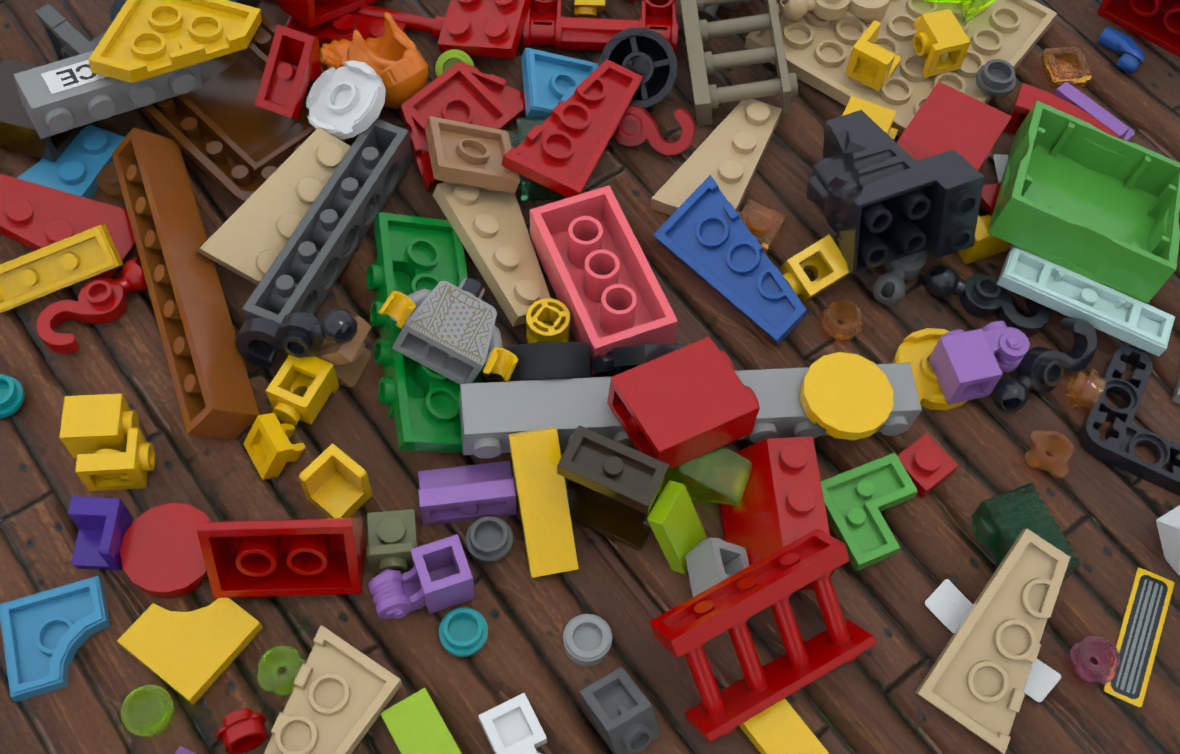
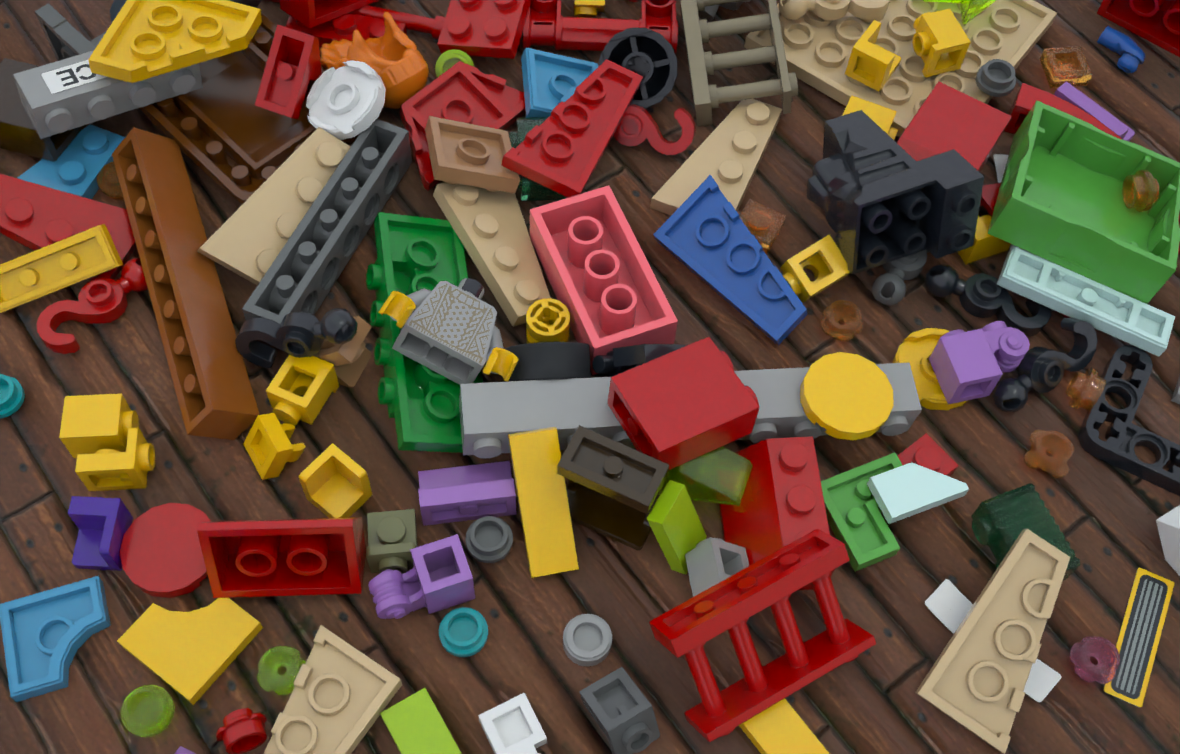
(913, 490): none -> light aqua tile
(1140, 190): none -> clear orange plate

